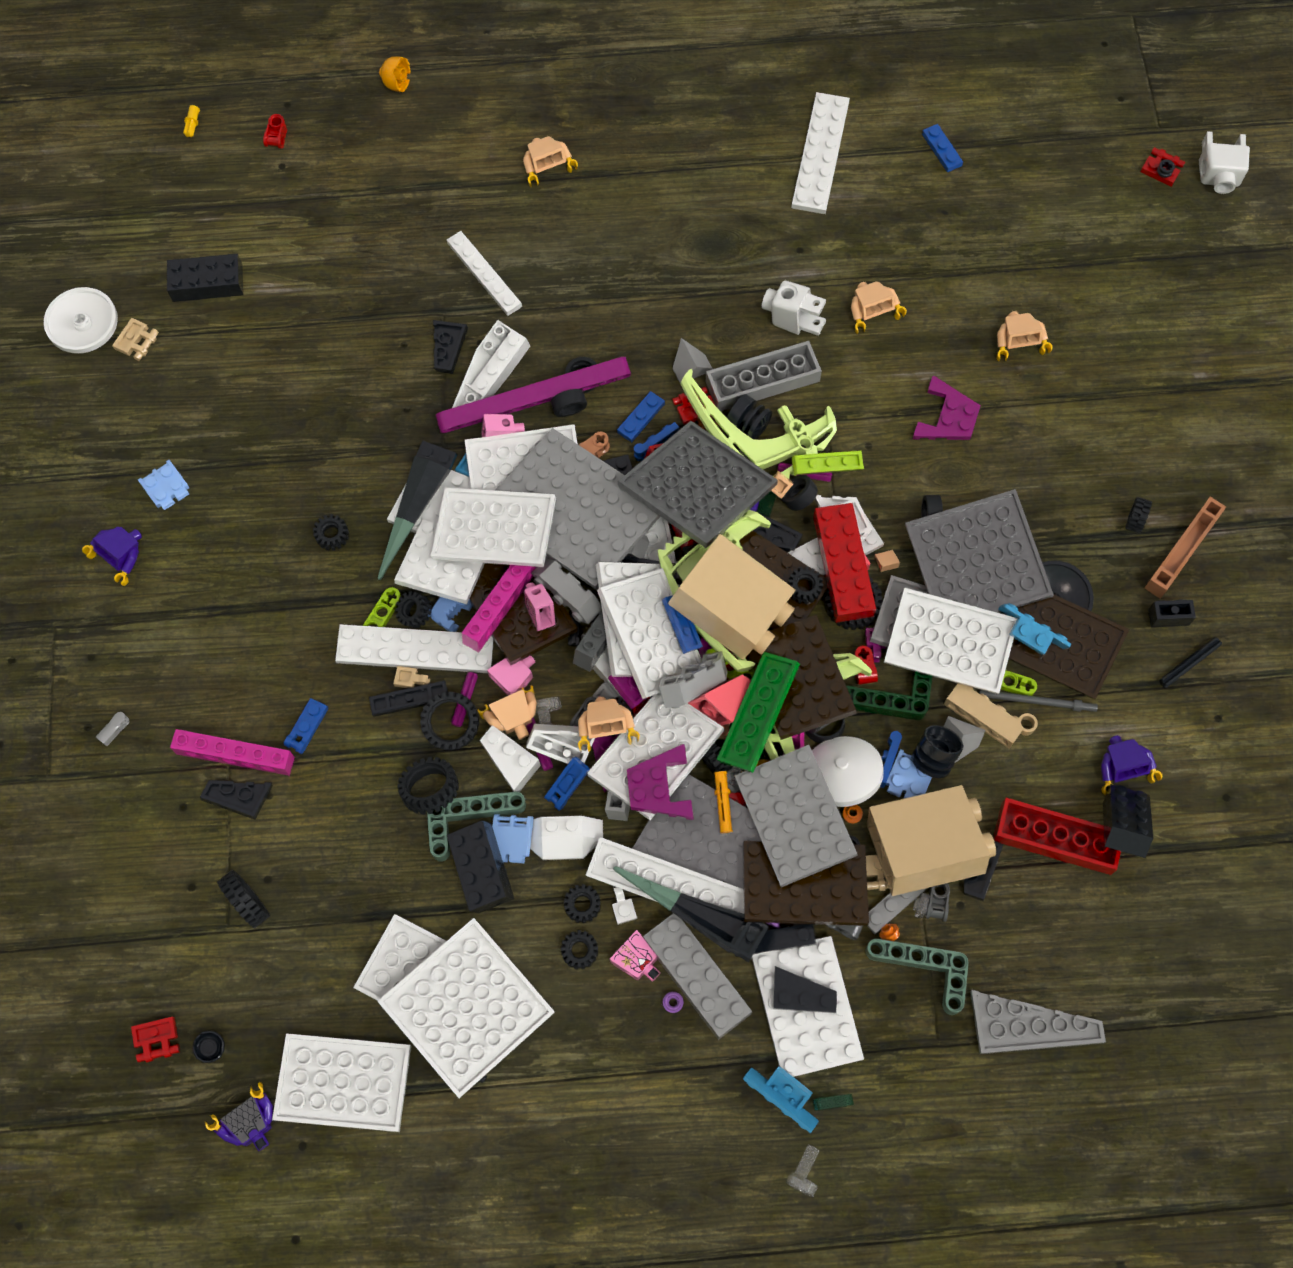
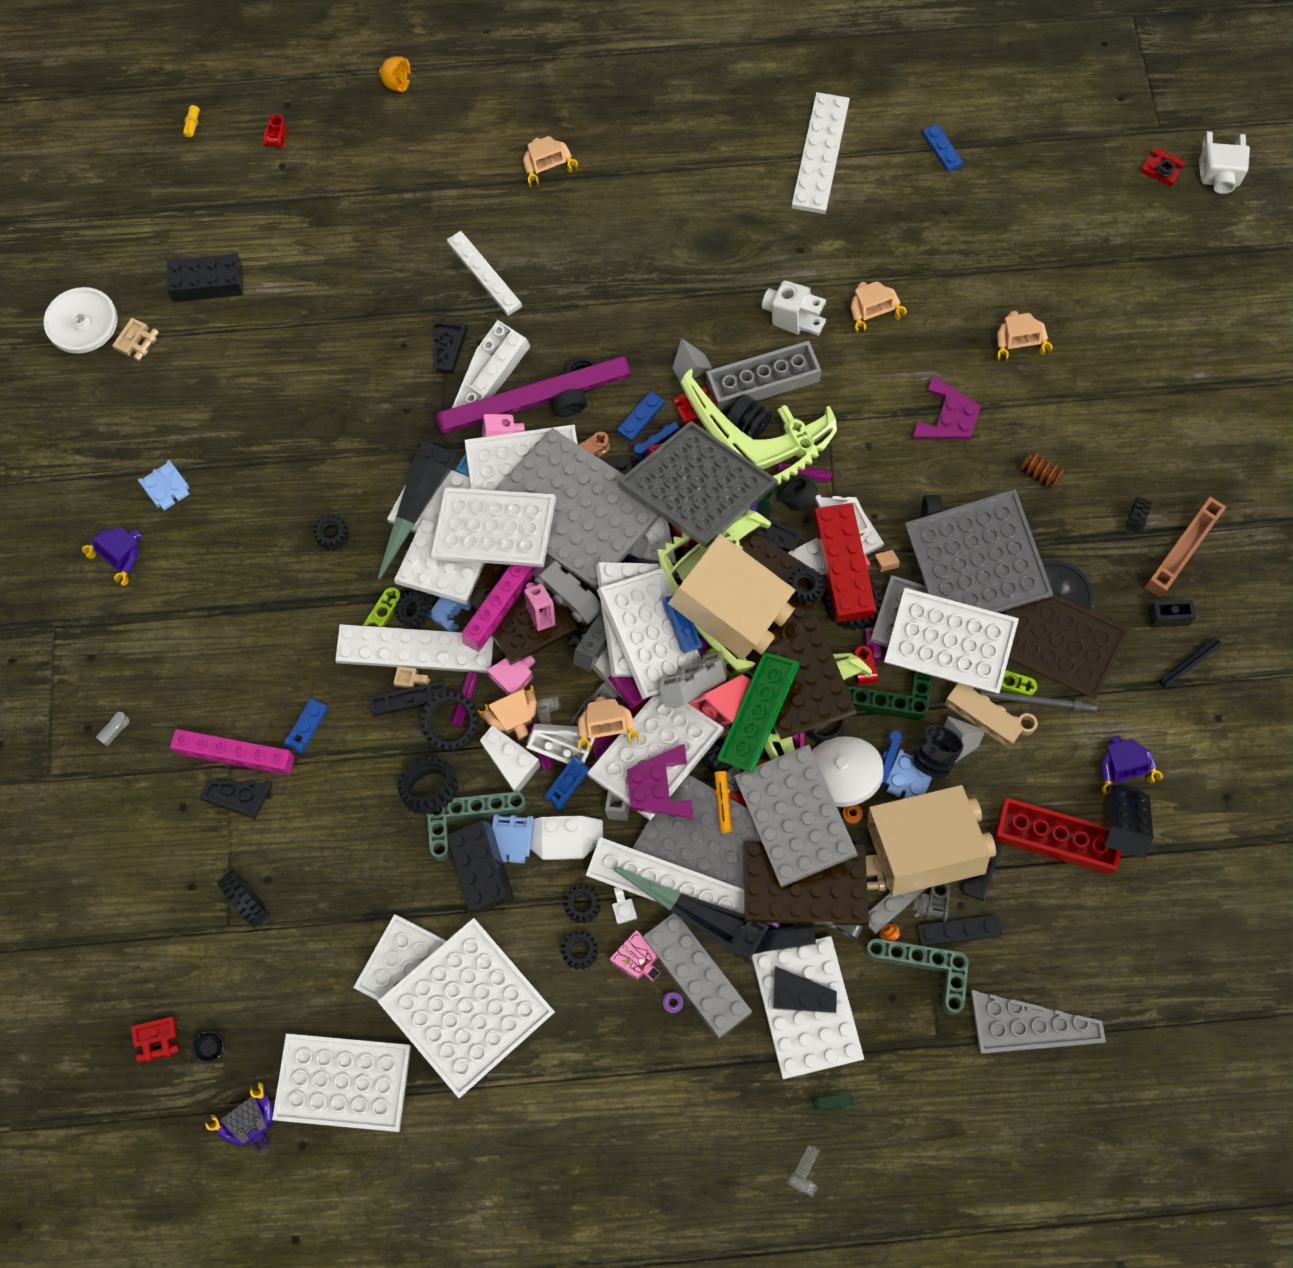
(782, 486): light nougat slope -> none
(785, 1093): dark azure bracket -> none
(827, 462): lime plate -> none
(959, 930): none -> black plate
(1032, 633): dark azure bracket -> none
(1042, 469): none -> dark orange piece

